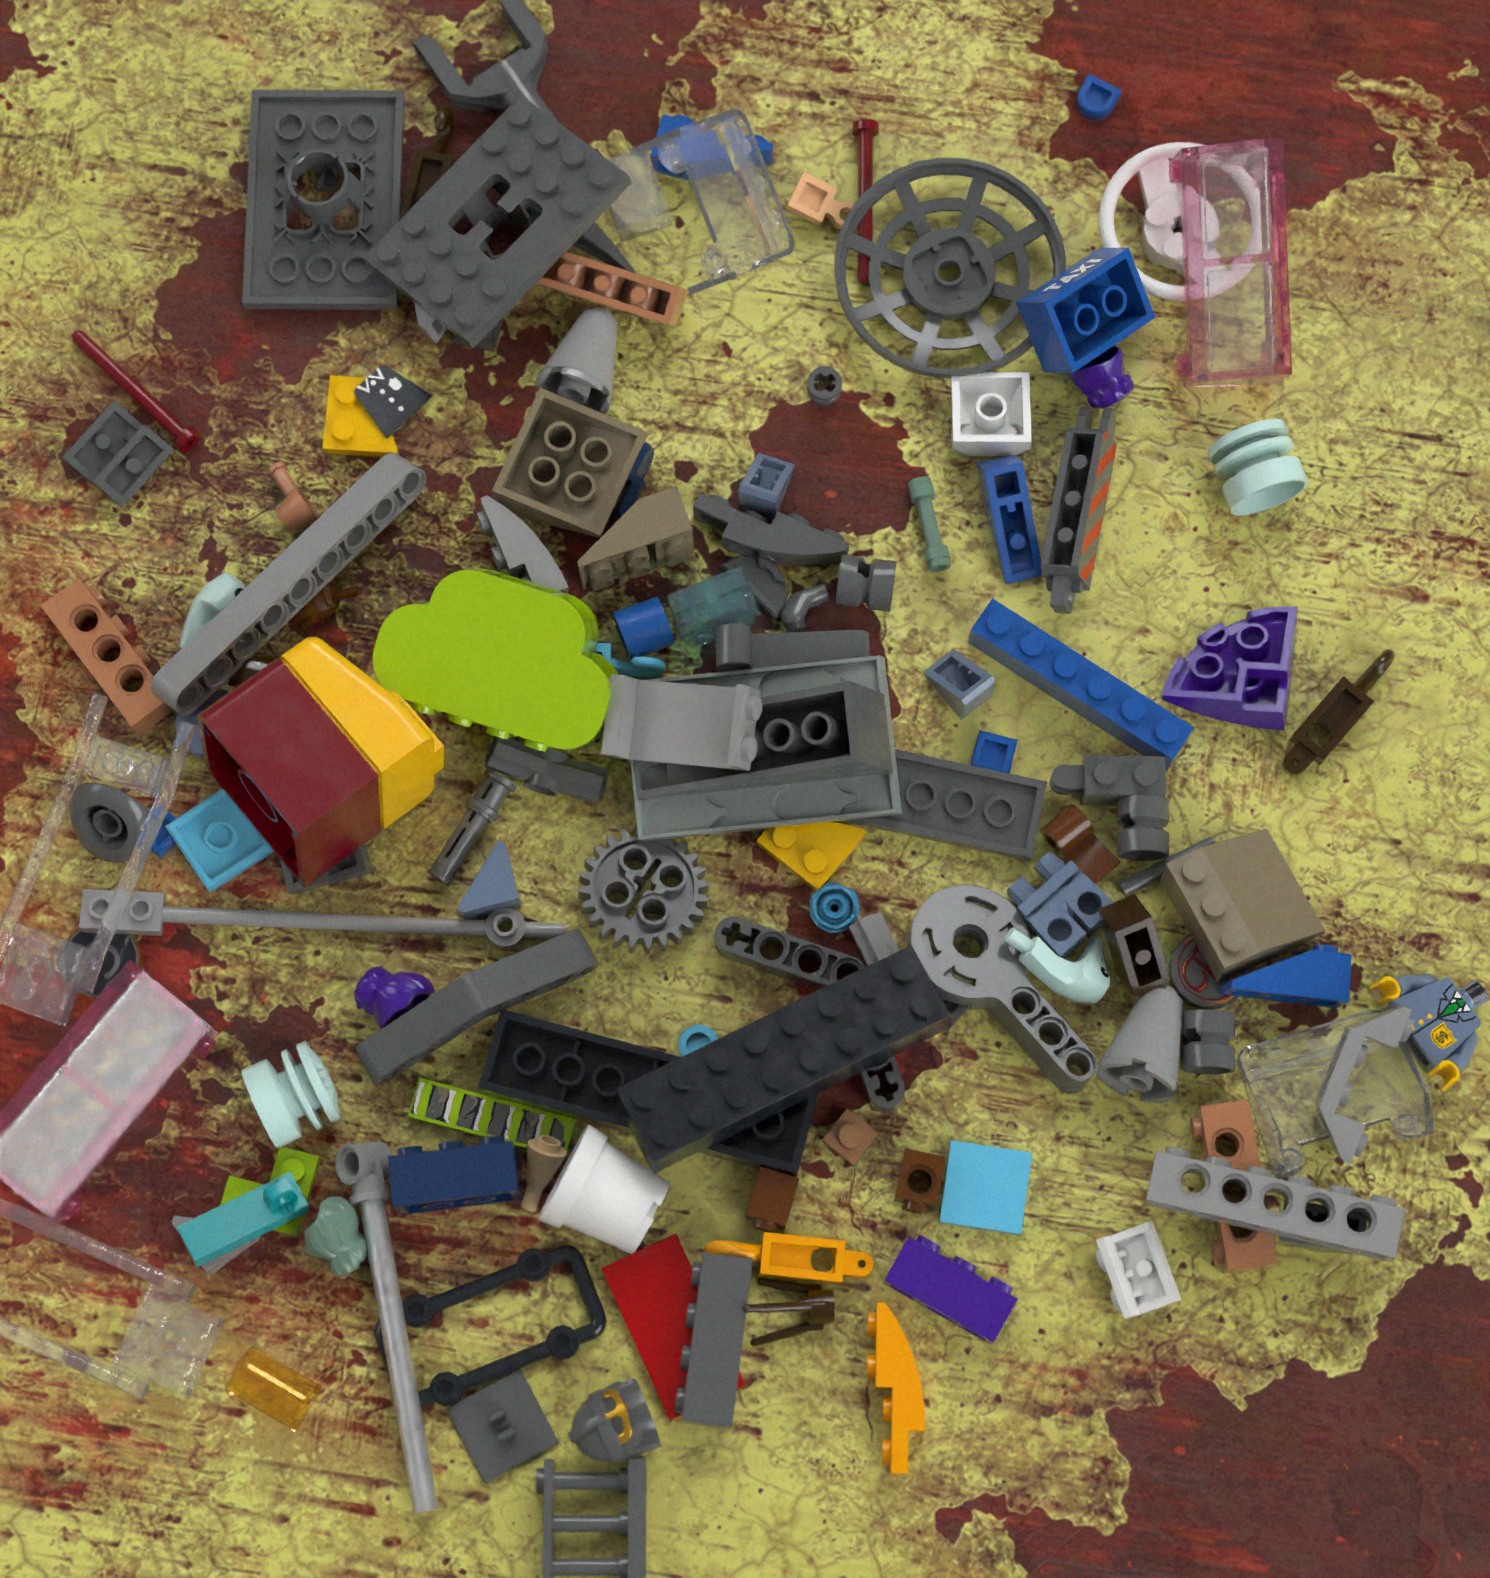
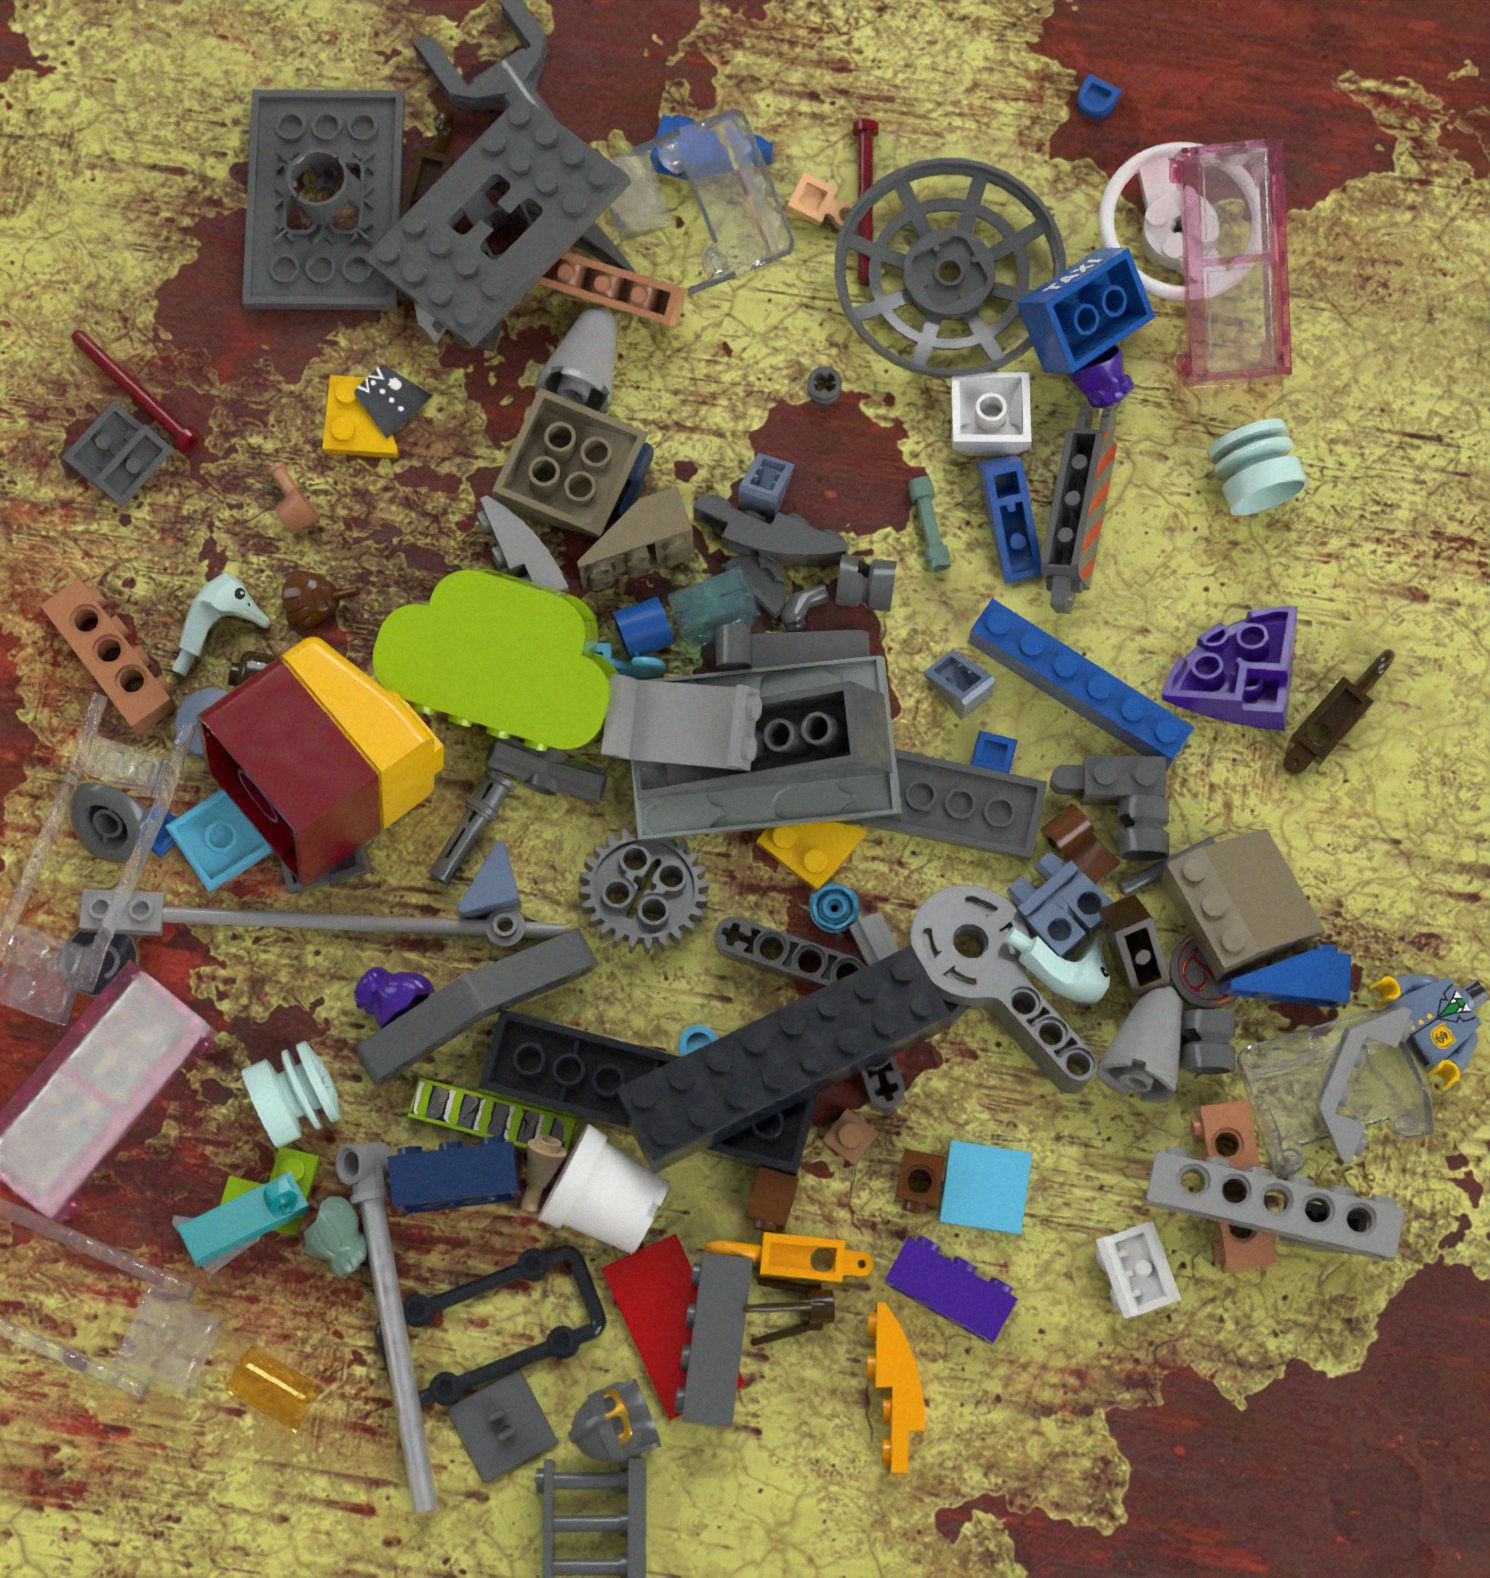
(288, 584): light grey beam -> none

